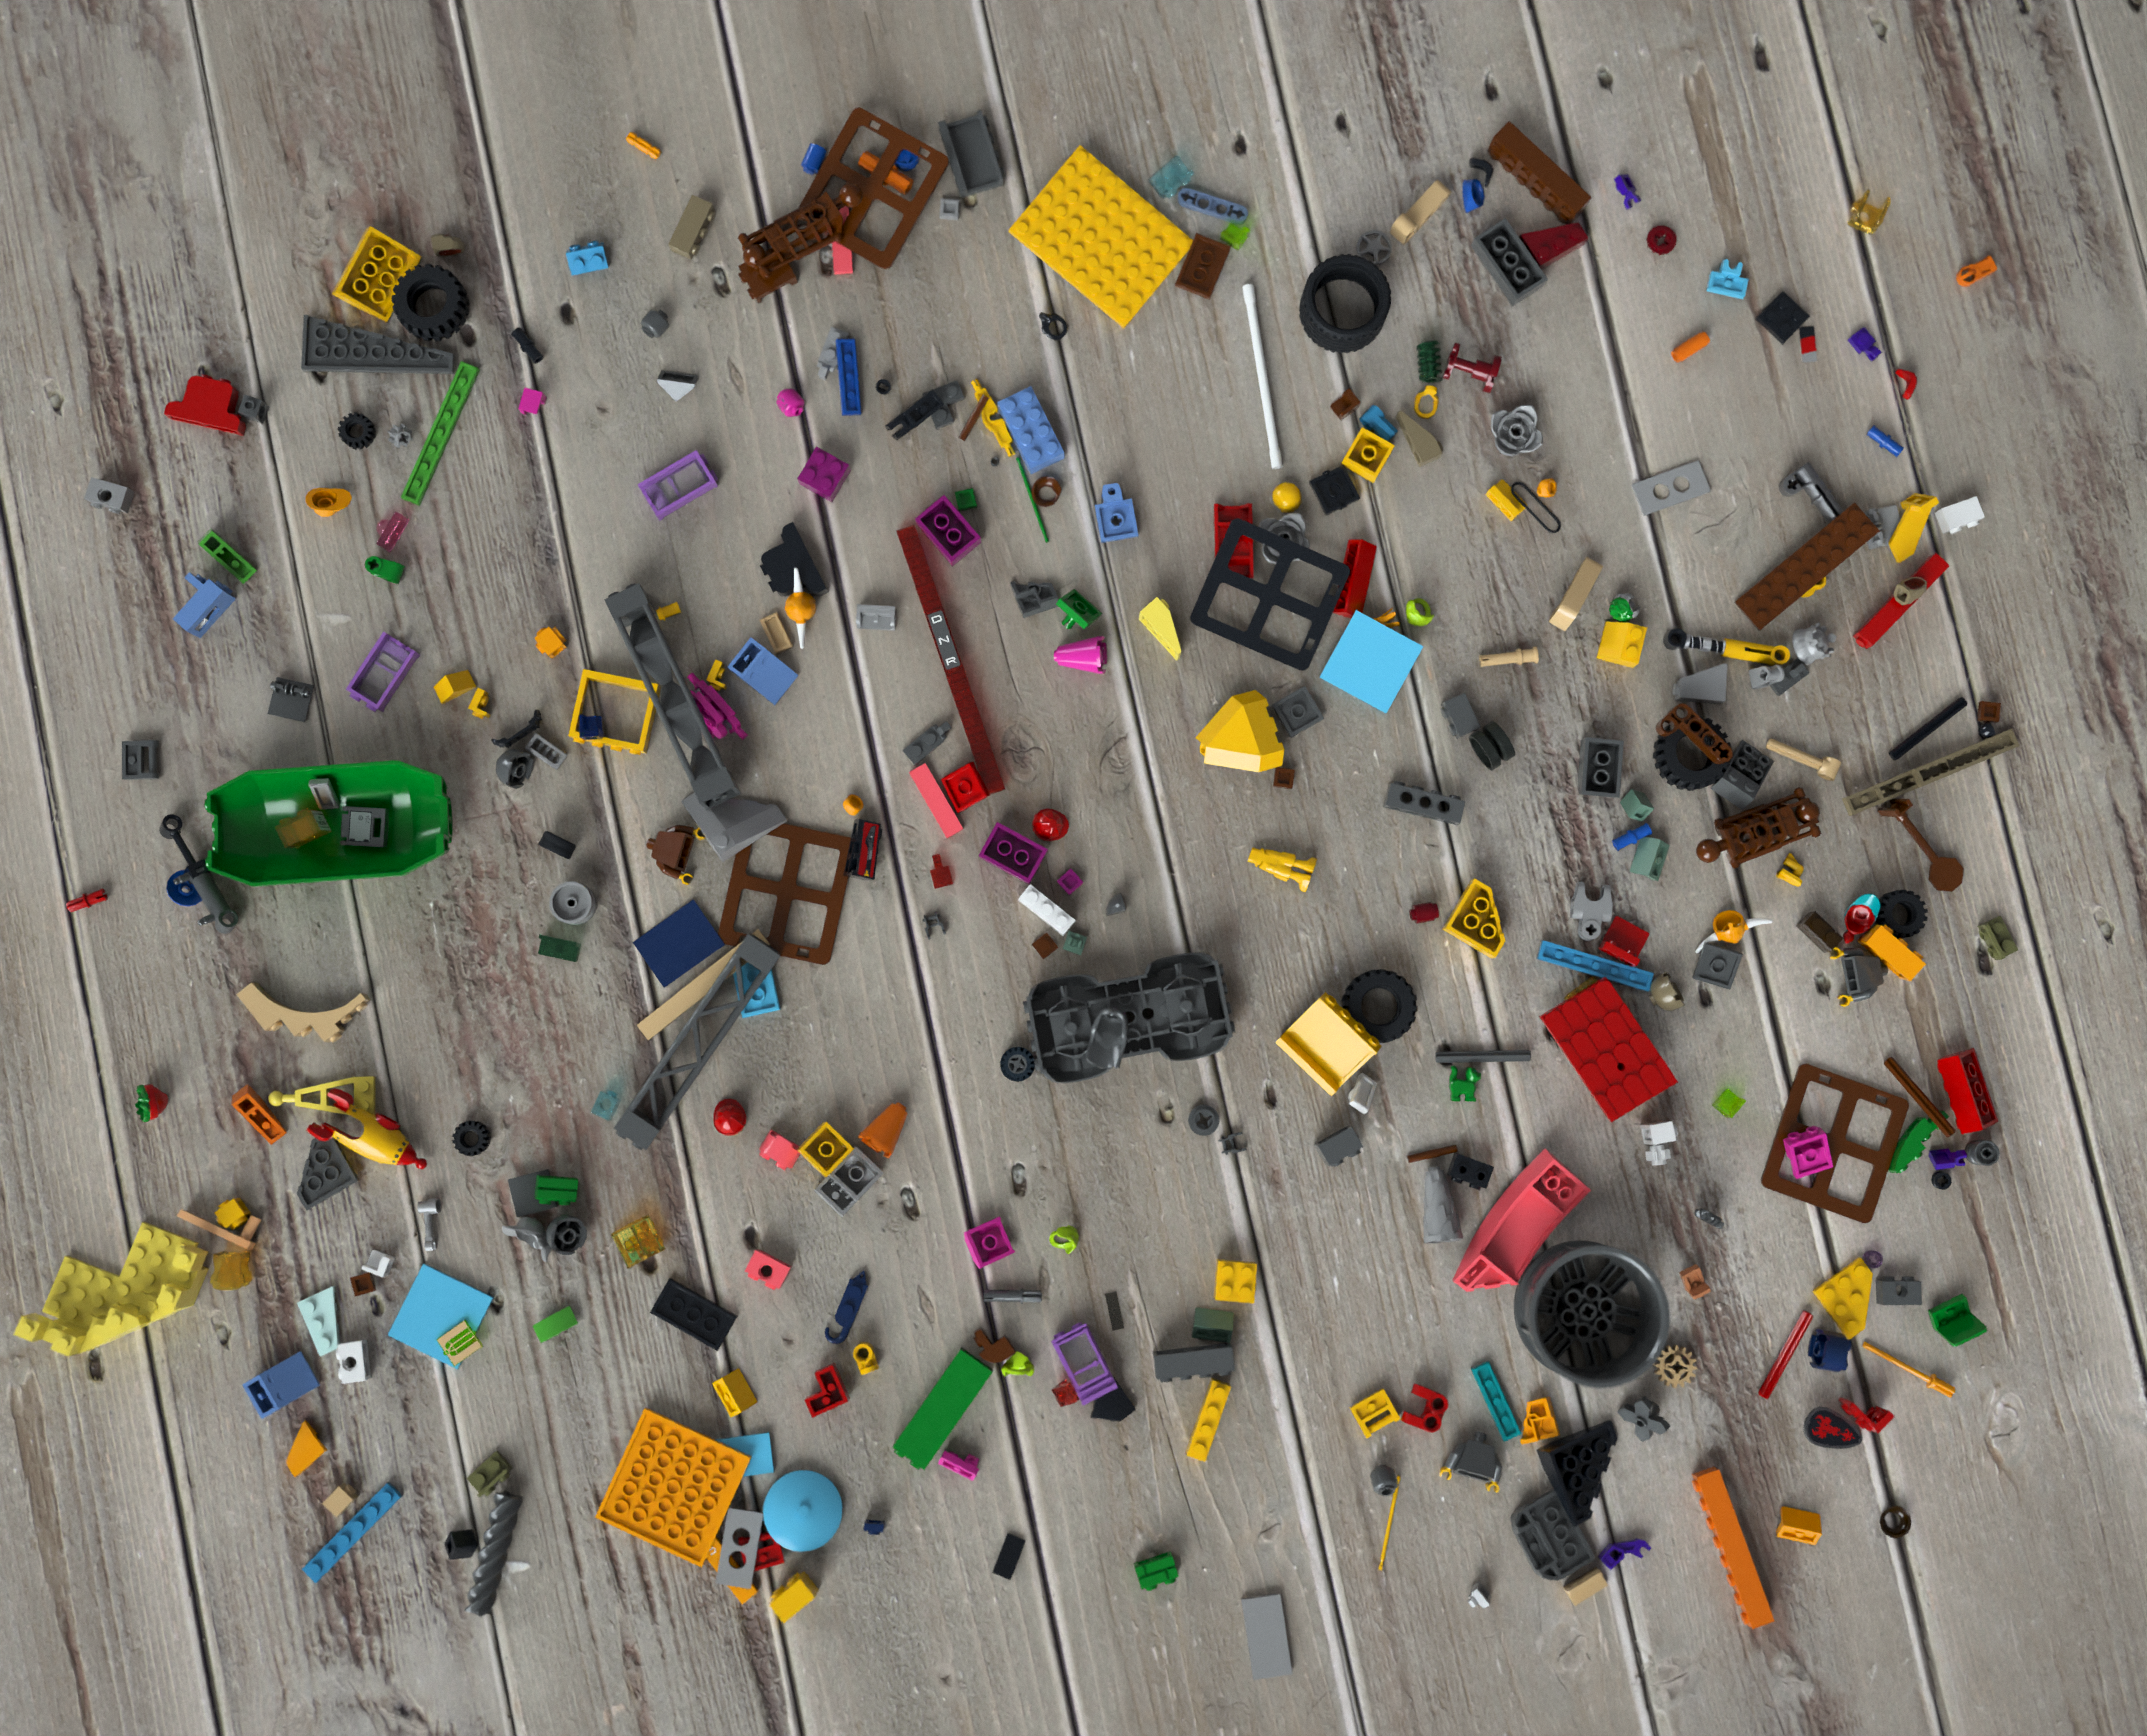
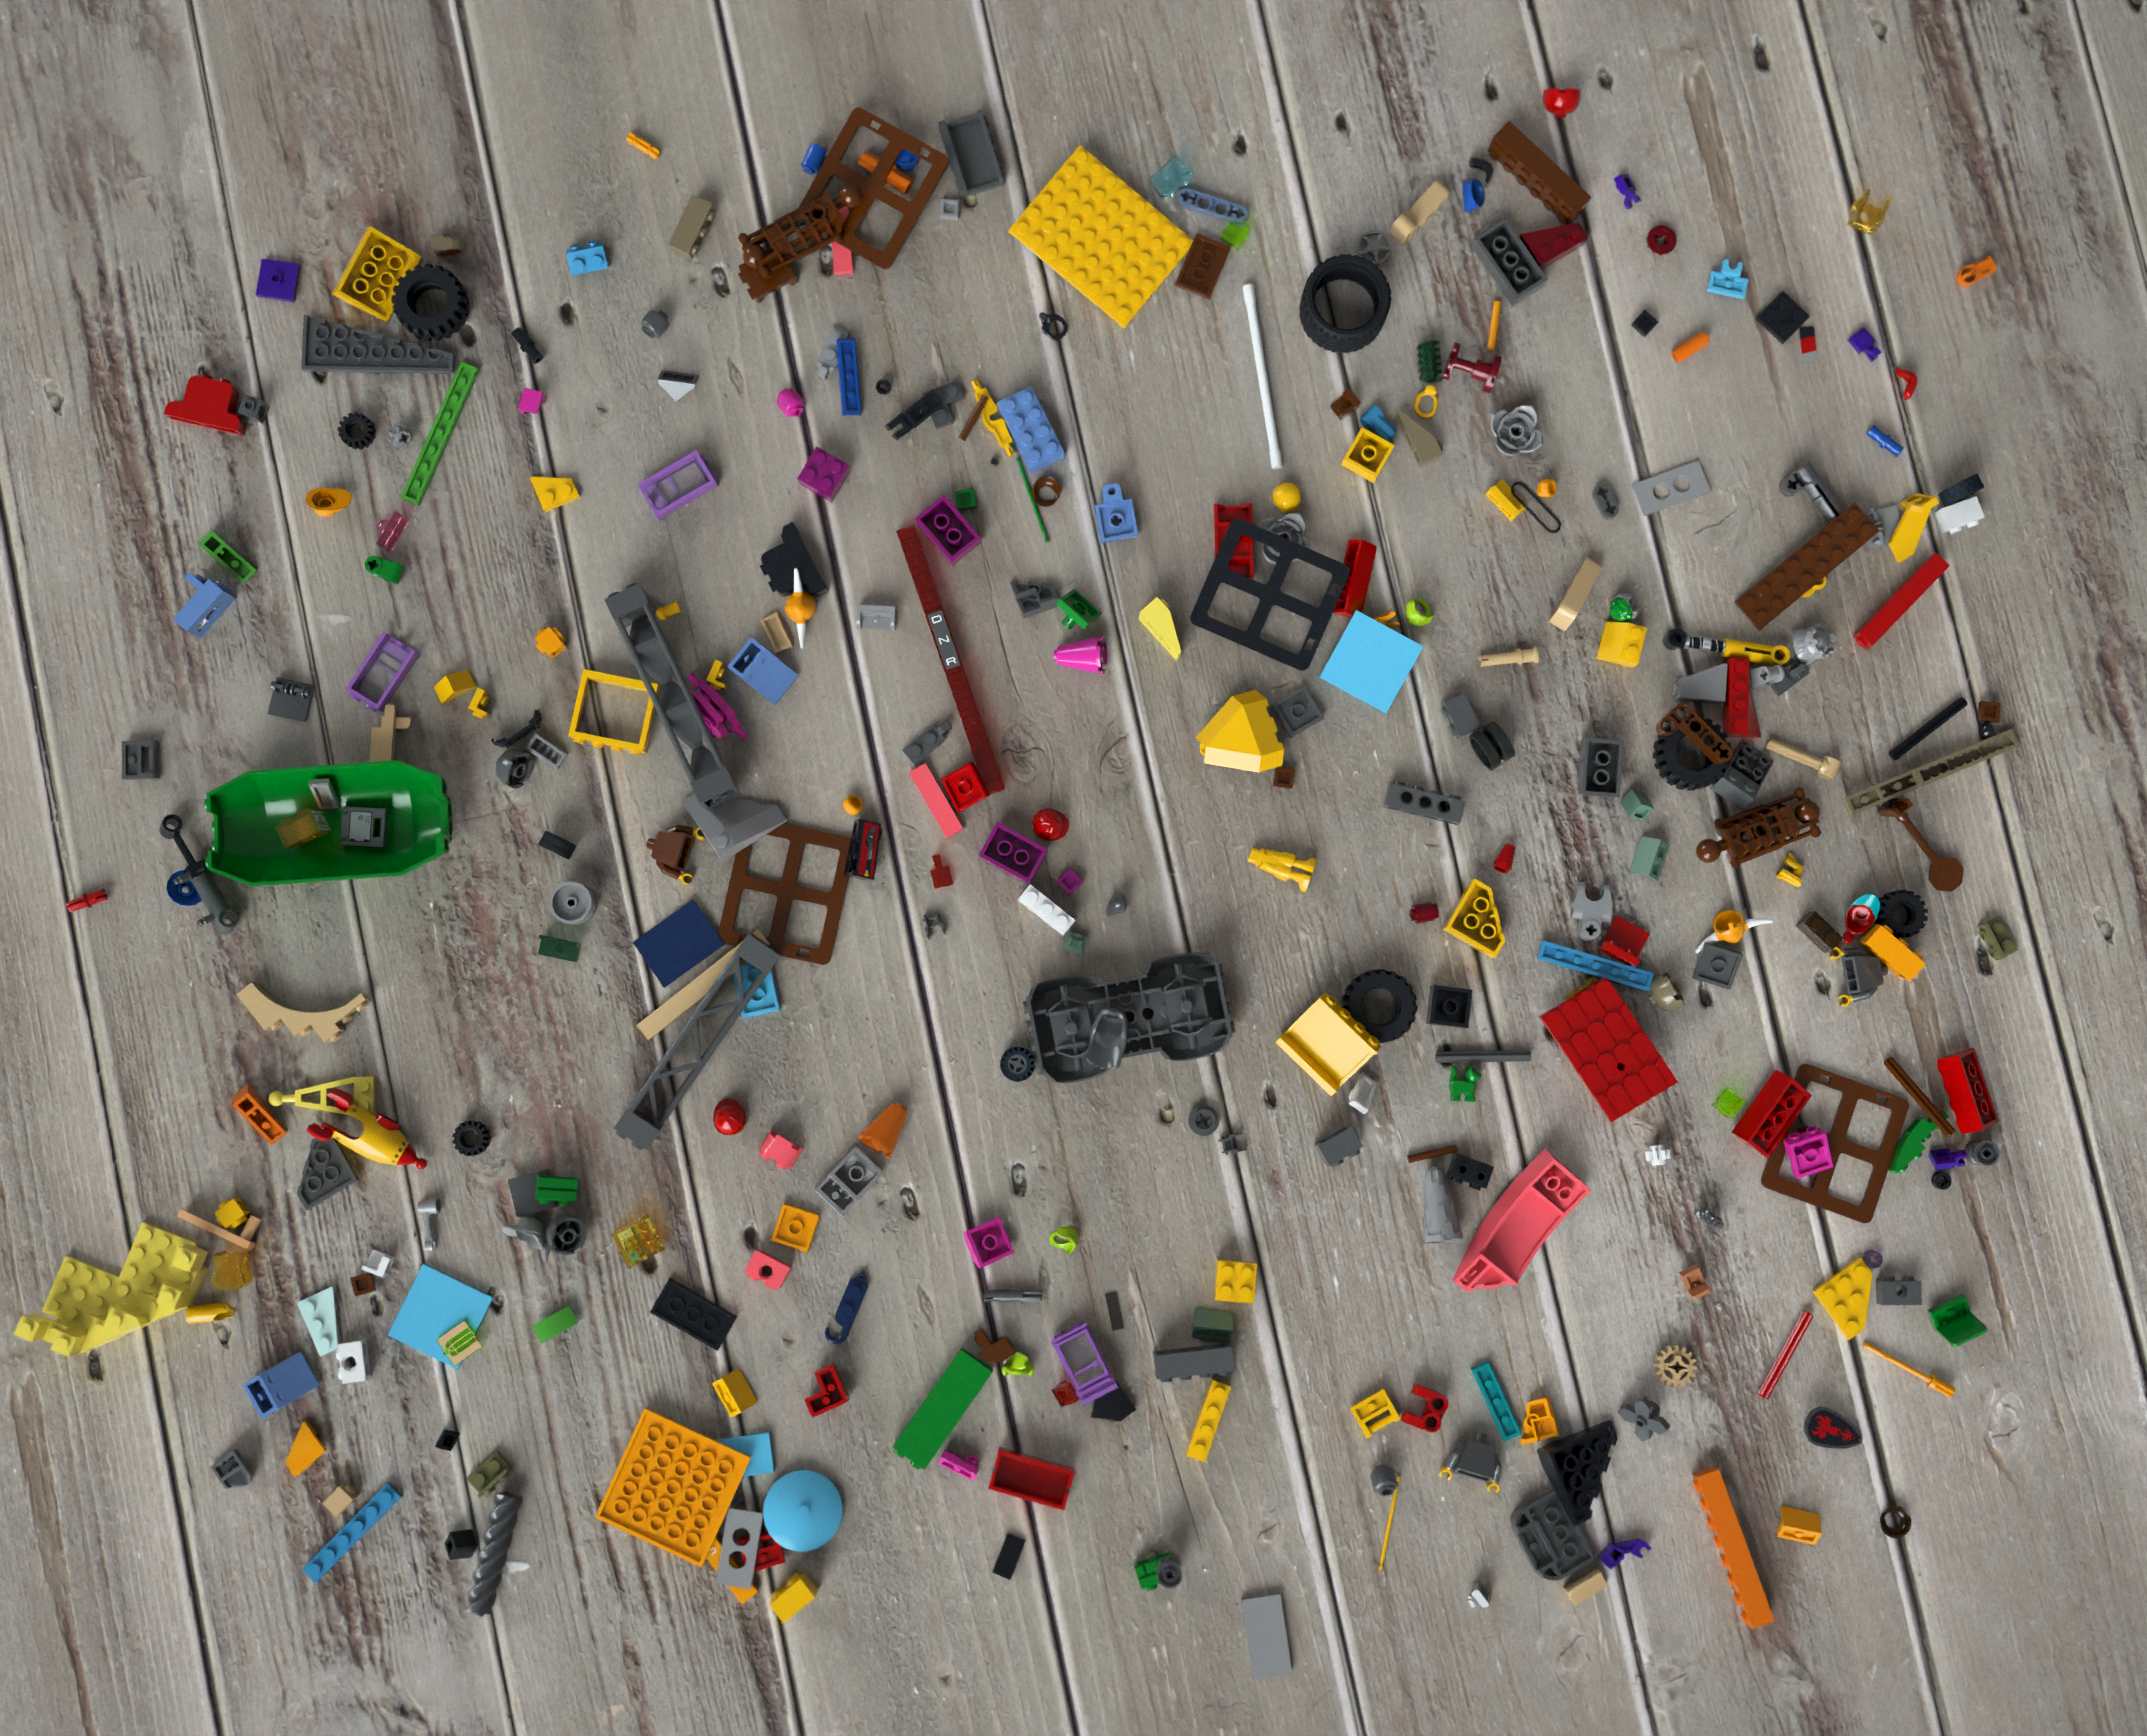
(99, 490): light grey brick -> none
(151, 1102): hair -> none
(208, 1312): none -> yellow piece
(232, 1470): none -> dark grey slope
(278, 280): none -> dark purple plate
(384, 738): none -> tan piece
(447, 1439): none -> black slope
(554, 491): none -> yellow wing
(590, 727): clear blue panel -> none
(598, 1107): clear light blue brick -> none
(795, 1227): none -> light orange tile
(825, 1149): yellow brick -> none
(868, 1363): yellow piece -> none
(874, 1527): dark blue plate -> none
(1031, 1478): none -> red piece
(1045, 946): reddish brown plate -> none
(1169, 1572): none -> dark grey wheel
(1334, 490): black plate -> none
(1449, 1006): none -> black brick
(1494, 325): none -> light orange piece
(1504, 860): none -> red cone
(1561, 101): none -> red cylinder
(1601, 503): none -> dark grey beam
(1632, 837): blue pin -> none
(1644, 323): none -> black plate
(1648, 1337): dark grey wheel -> none
(1659, 1132): white brick -> none
(1738, 708): none -> red wedge
(1771, 1113): none -> red slope
(1829, 1350): dark blue brick -> none
(1874, 1419): red bracket -> none
(1910, 590): dark tan rock -> none
(1961, 490): none -> black wheel

